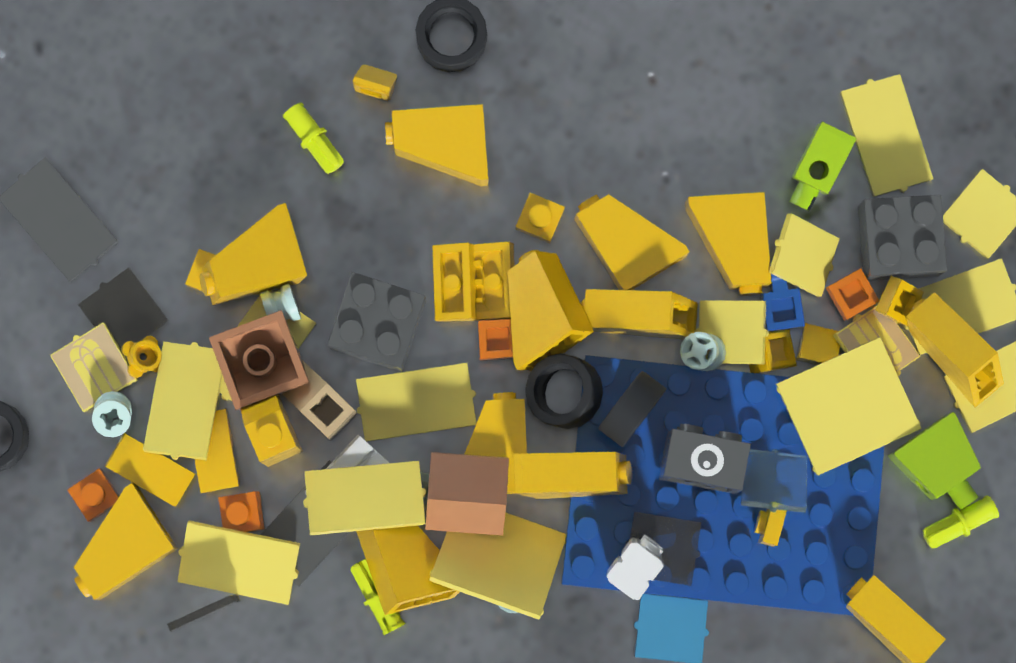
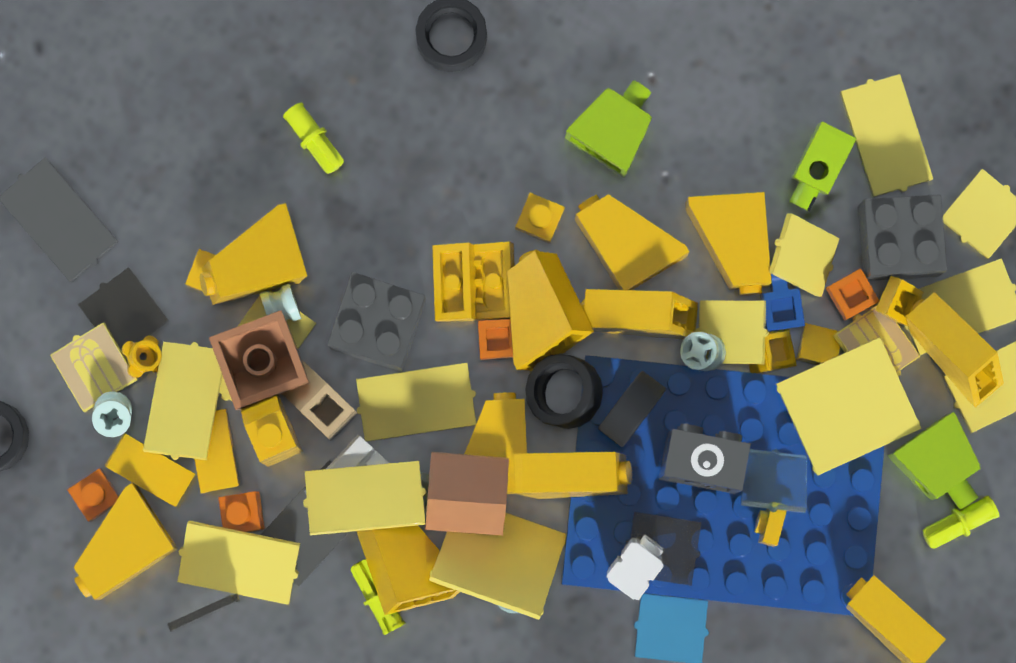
(375, 82): yellow slope -> none
(442, 139): yellow slope -> none
(613, 127): none -> lime torso

